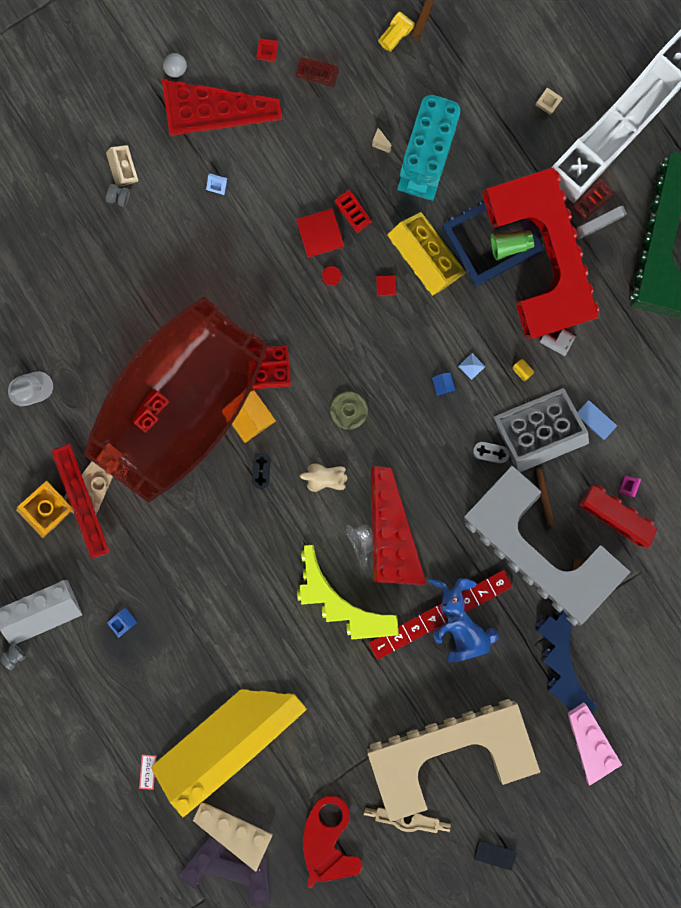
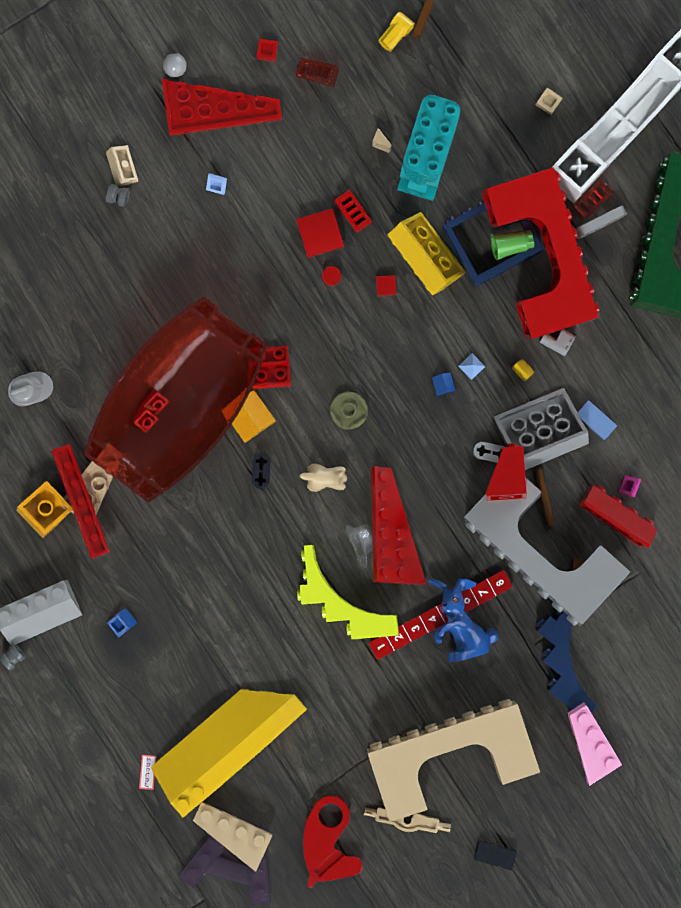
(509, 475): none -> red slope

